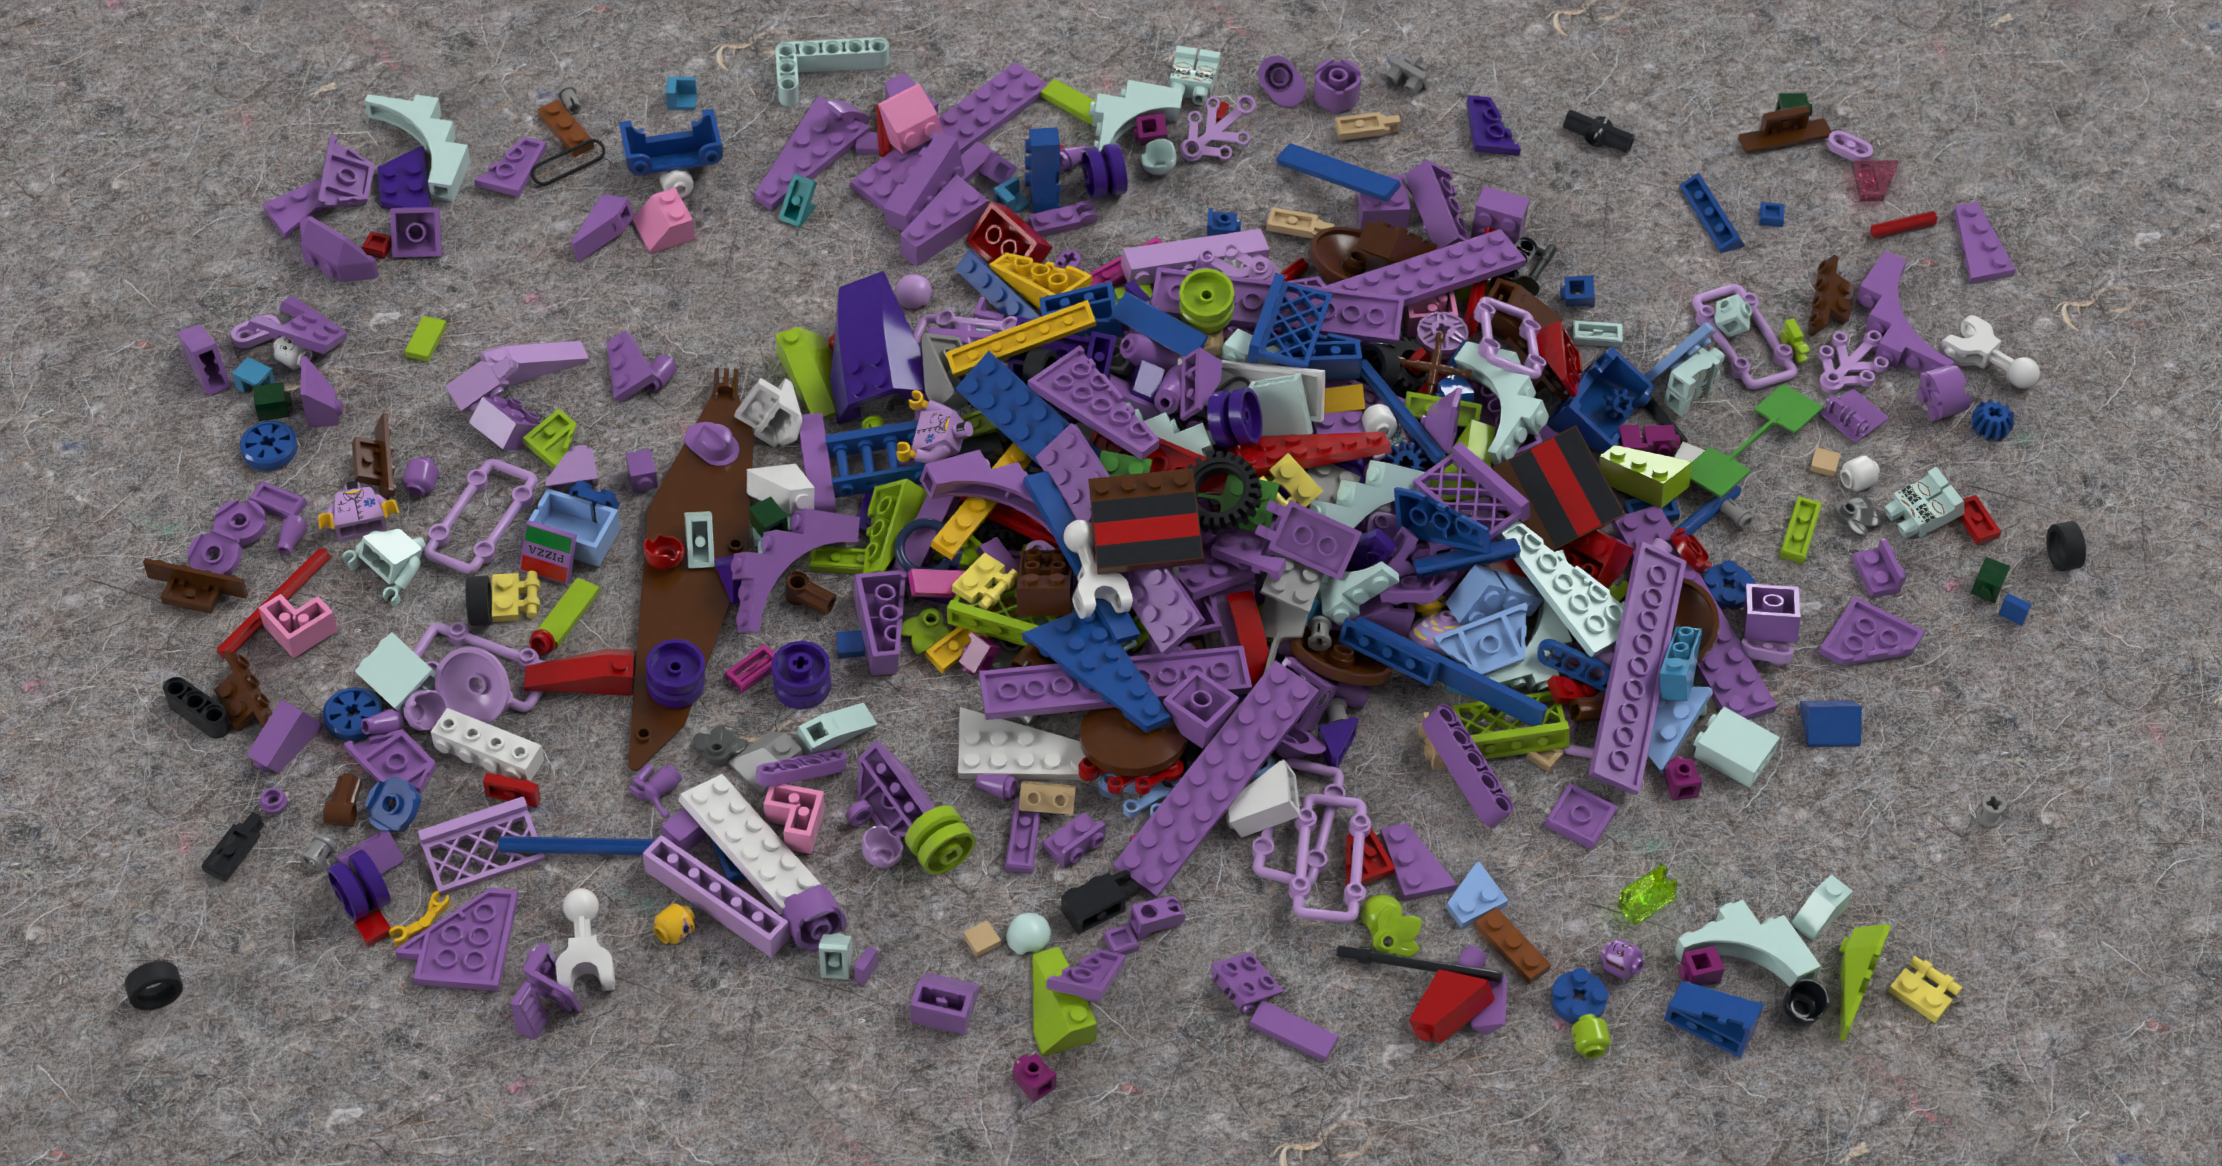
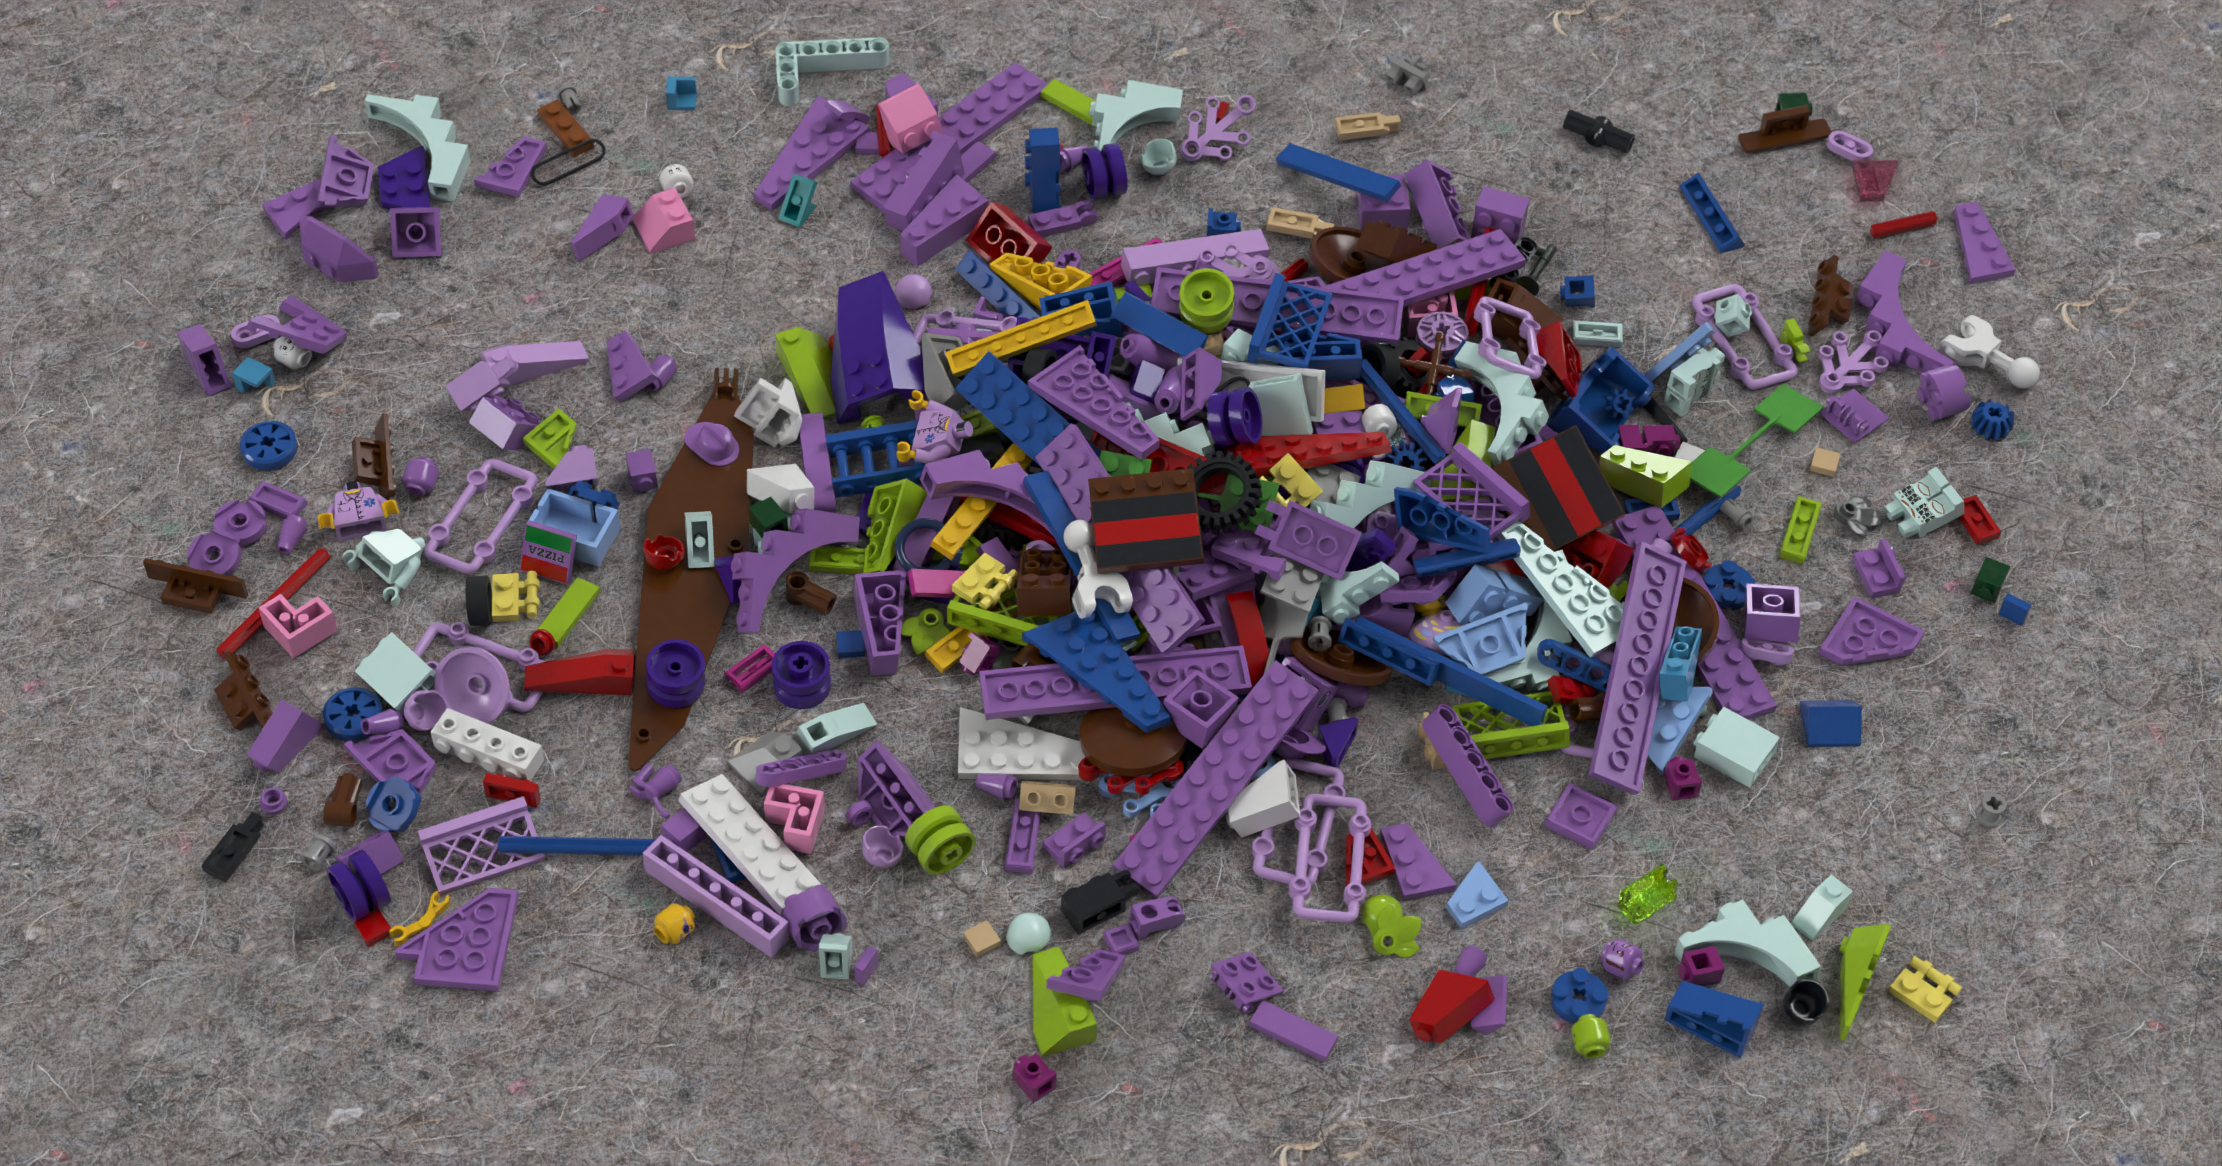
(150, 974): black tyre -> none
(196, 707): black beam -> none
(271, 401): dark green brick -> none
(318, 397): medium lavender slope -> none
(377, 245): red tile -> none
(425, 338): lime tile -> none
(528, 1012): medium lavender slope -> none
(540, 970): medium lavender bracket -> none
(583, 951): white piece -> none
(674, 150): blue windscreen -> none
(719, 745): dark grey plate -> none
(944, 1003): medium lavender slope -> none
(997, 168): medium lavender panel -> none
(1009, 195): dark azure panel -> none
(1154, 124): magenta brick -> none
(1195, 83): light aqua hips -> none
(1282, 81): medium lavender piece -> none
(1337, 85): medium lavender brick -> none
(1366, 955): black bar -> none
(1487, 128): dark purple wing -> none
(1512, 945): dark orange plate -> none
(1546, 759): tan tile -> none
(1771, 214): blue tile -> none
(1859, 473): white head -> none
(2066, 546): black tyre -> none

